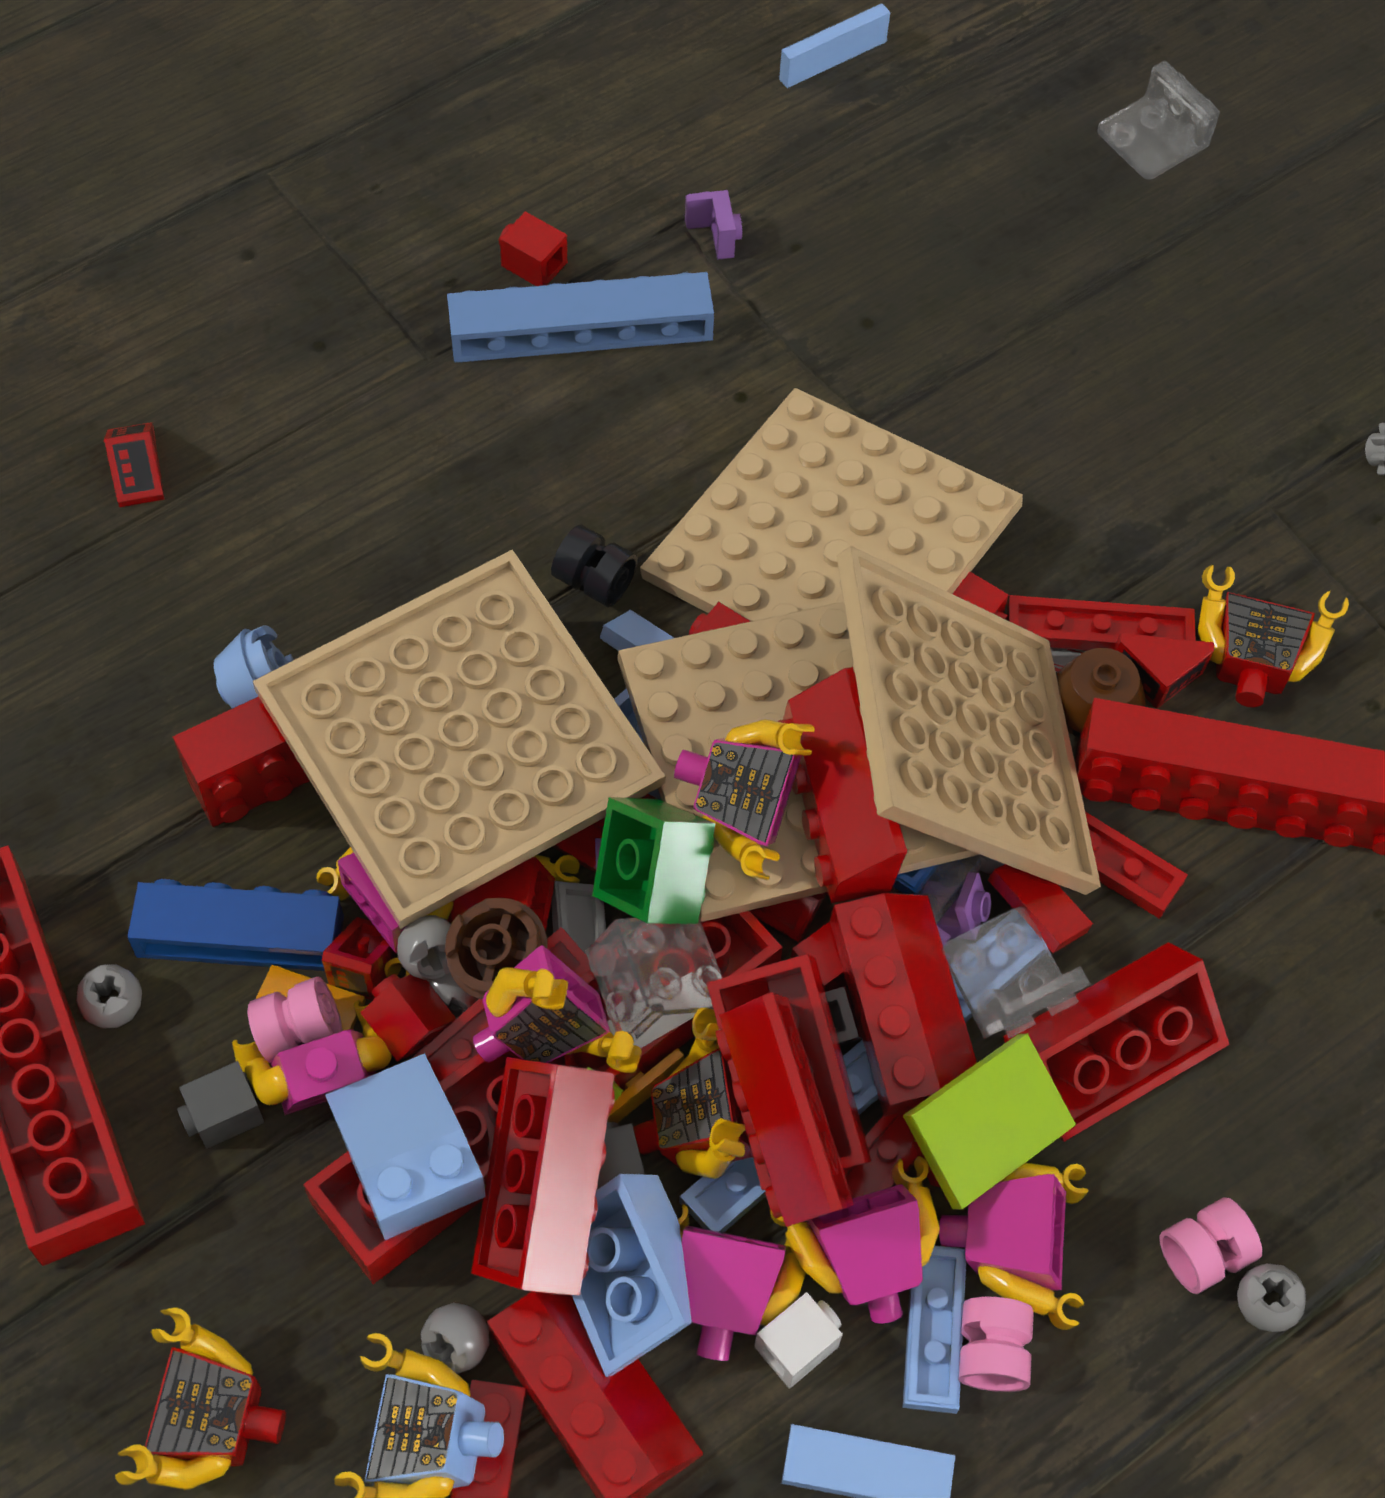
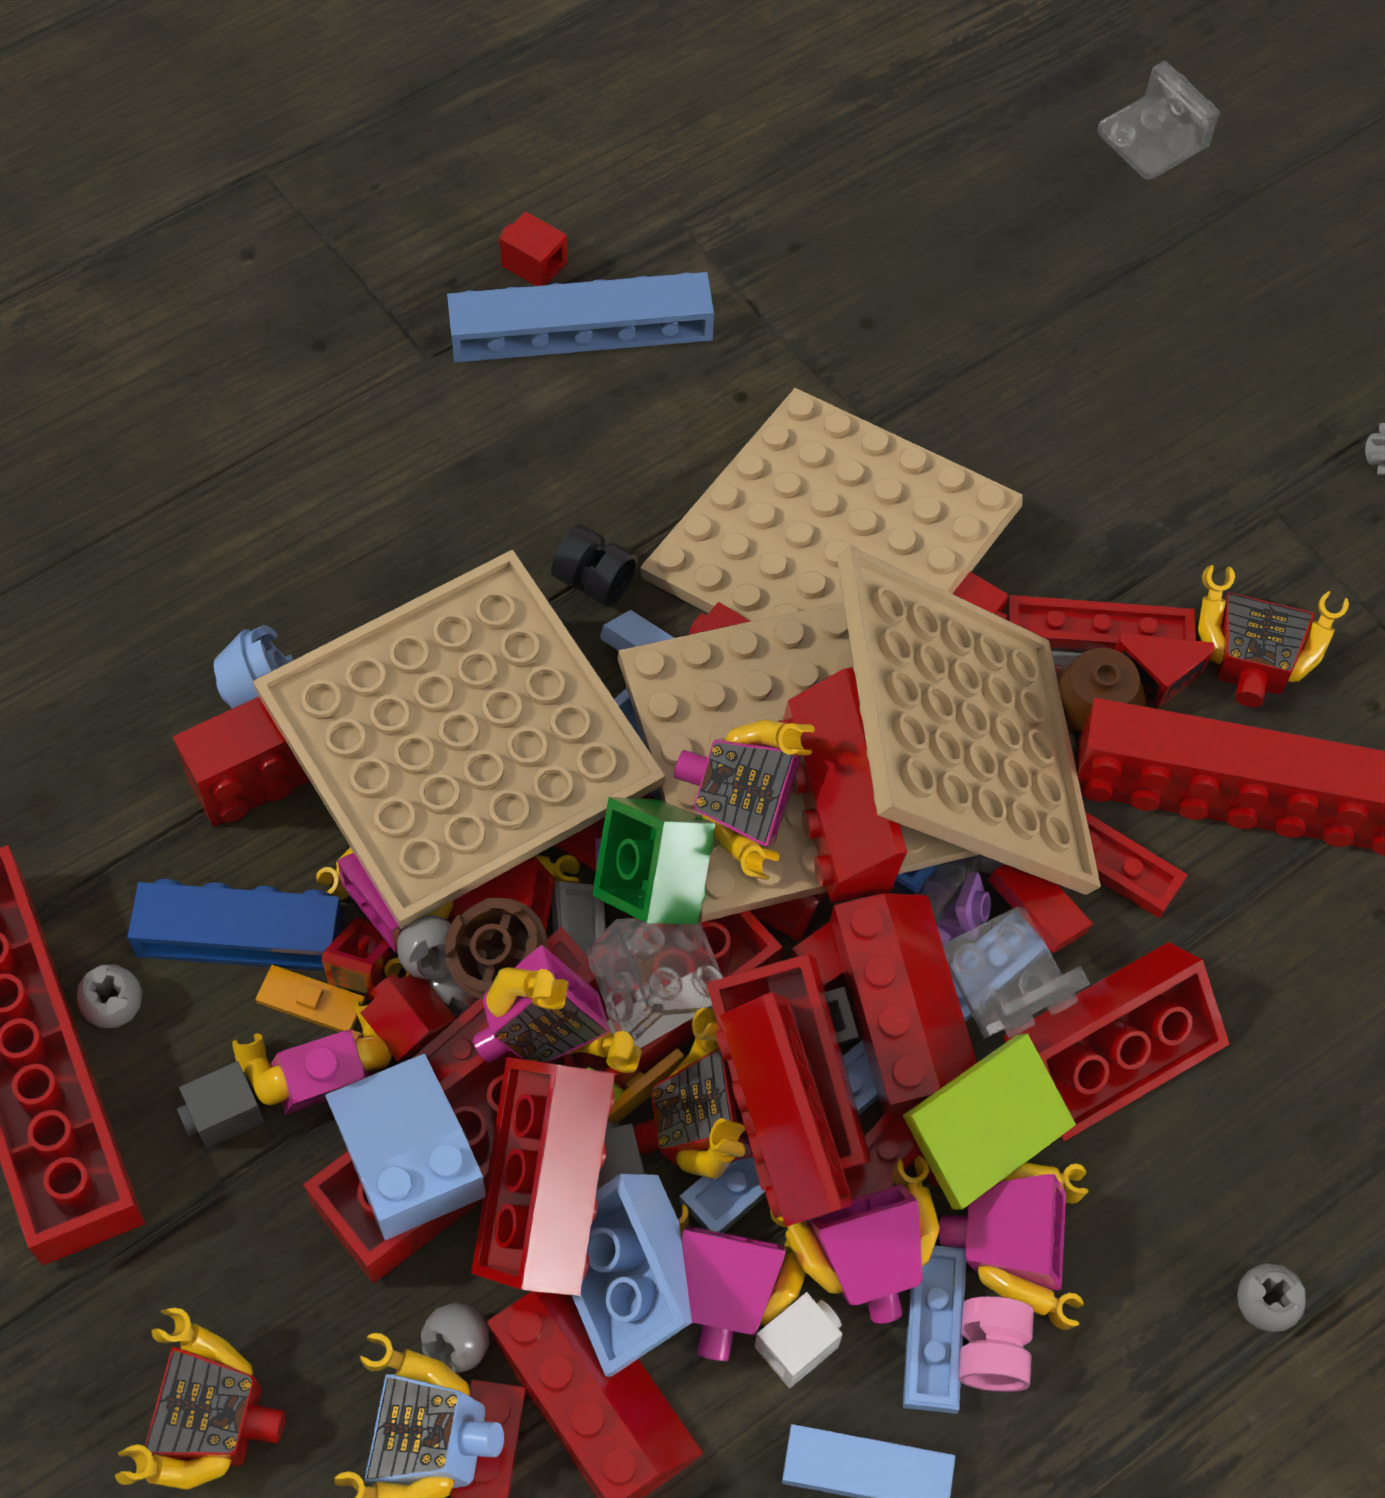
(134, 464): slope -> none
(292, 1020): bright pink wheel -> none
(715, 211): medium lavender bracket -> none
(834, 45): light blue tile -> none
(1215, 1243): bright pink wheel -> none

